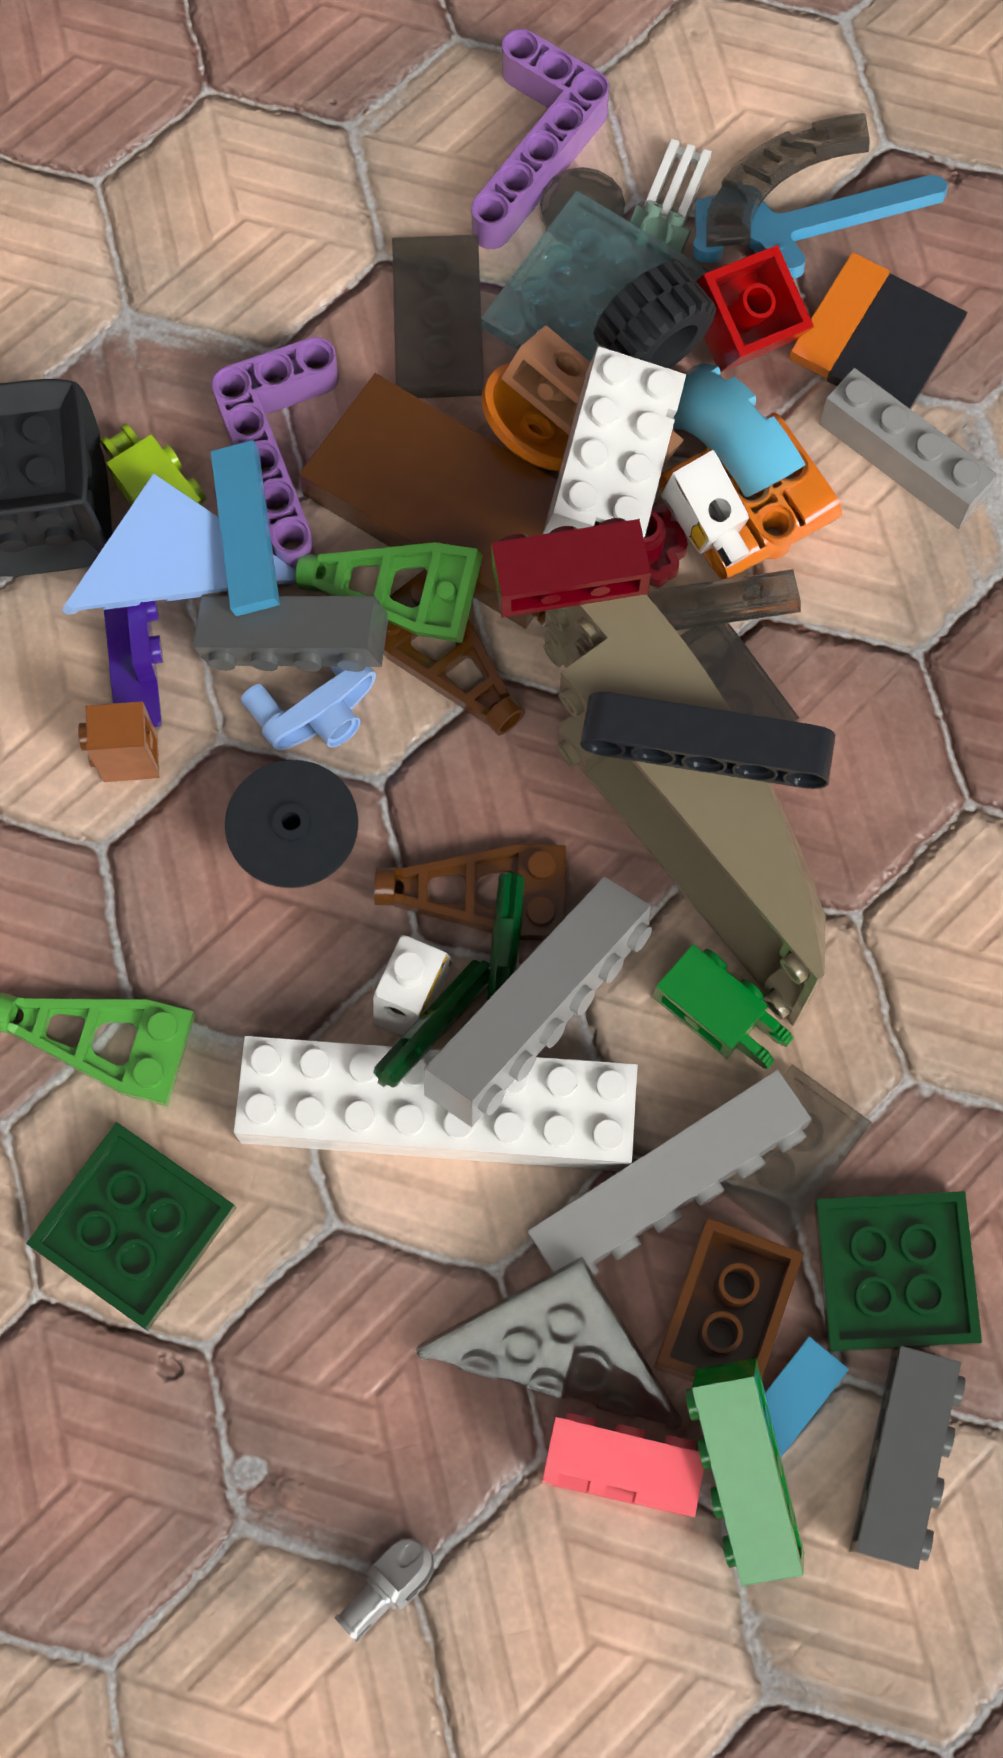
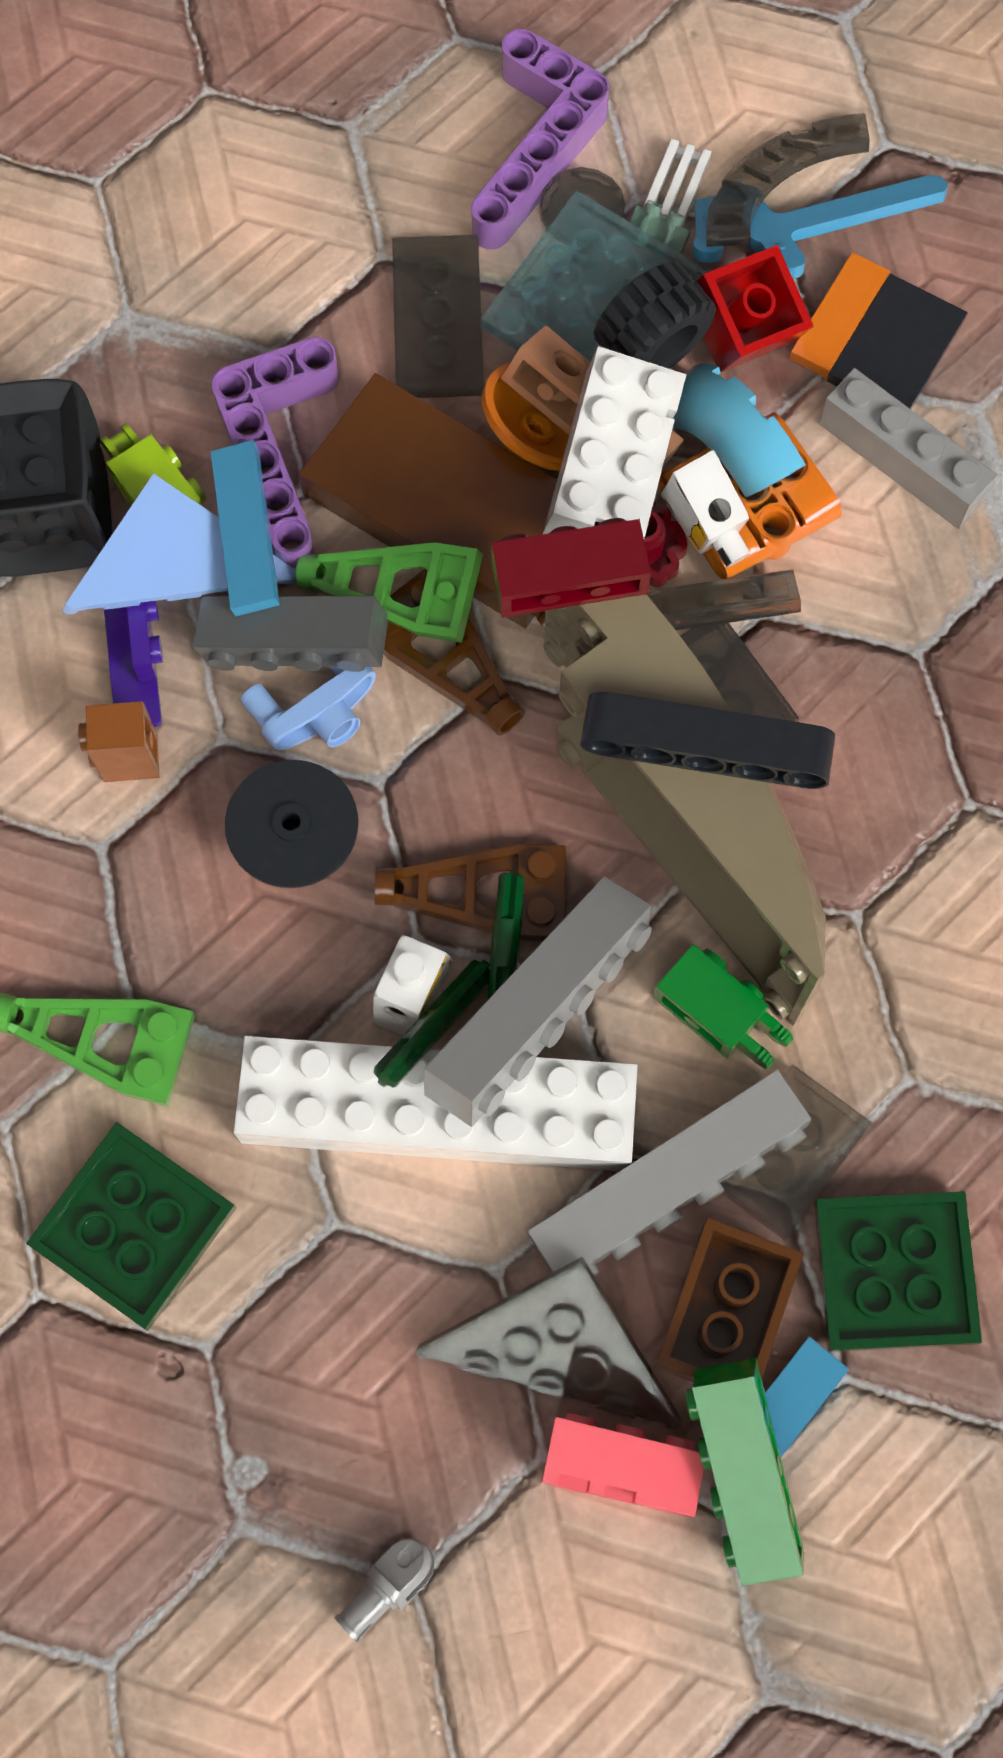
(907, 1457): dark grey brick -> none

